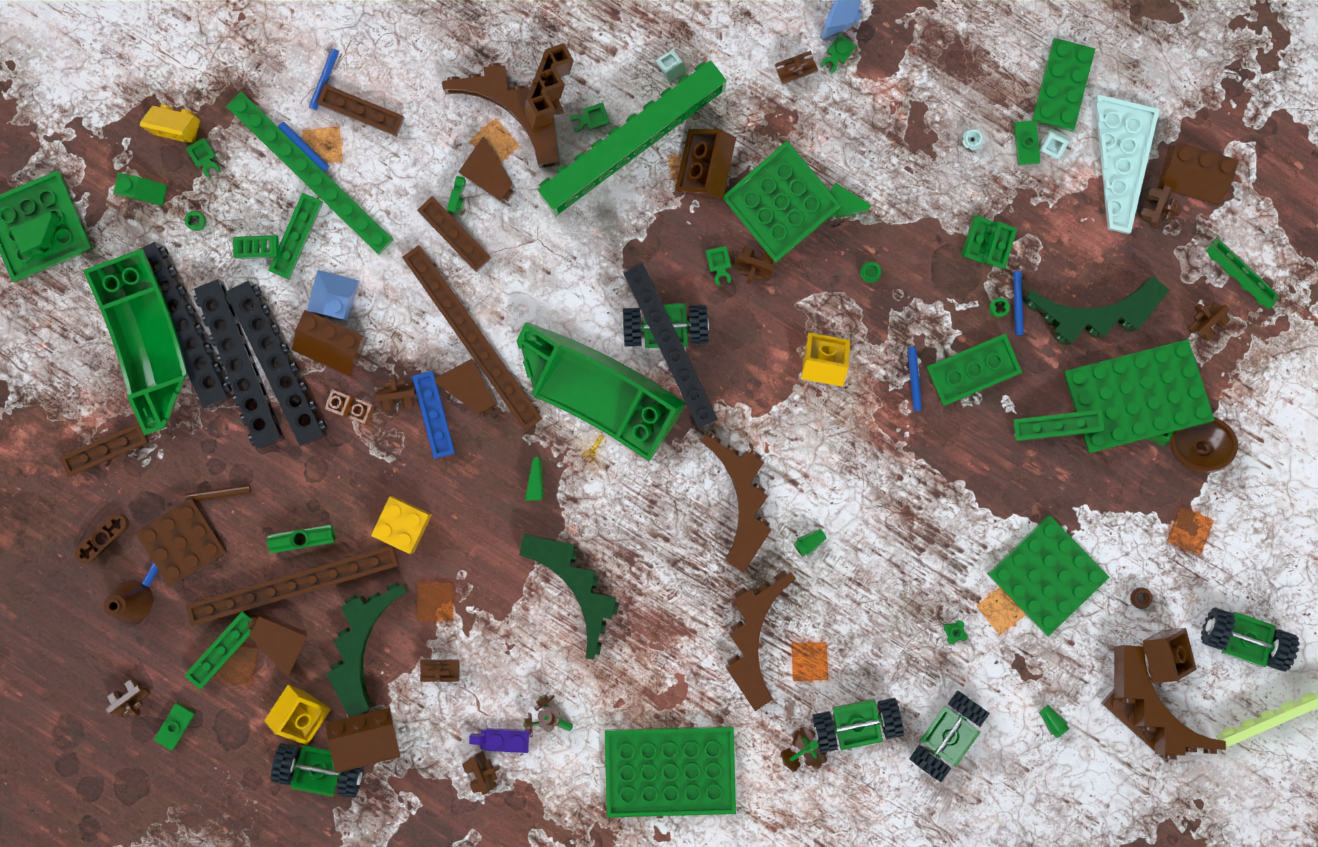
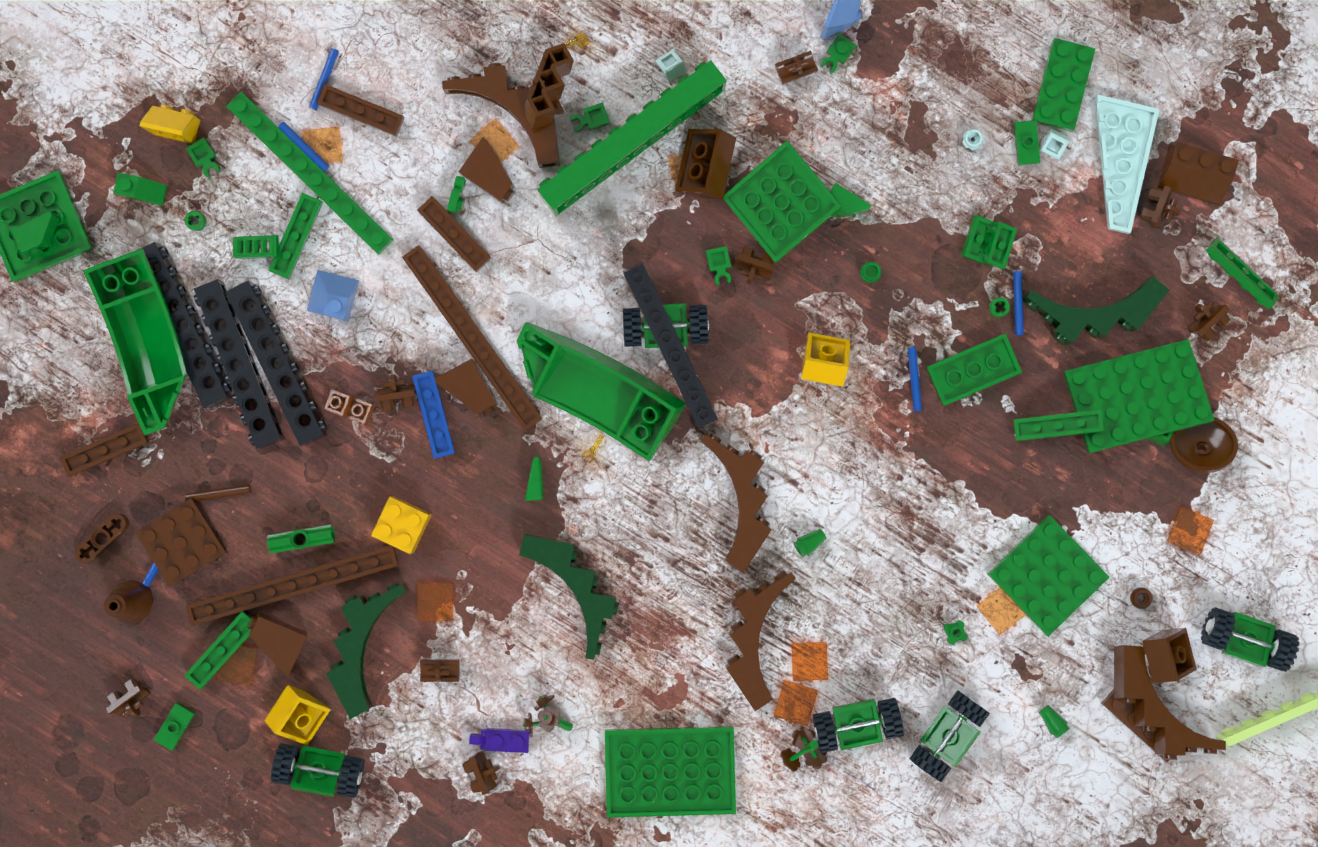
(328, 343): reddish brown slope -> none
(362, 740): reddish brown slope -> none
(580, 38): none -> clear yellow hand
(795, 702): none -> clear orange piece

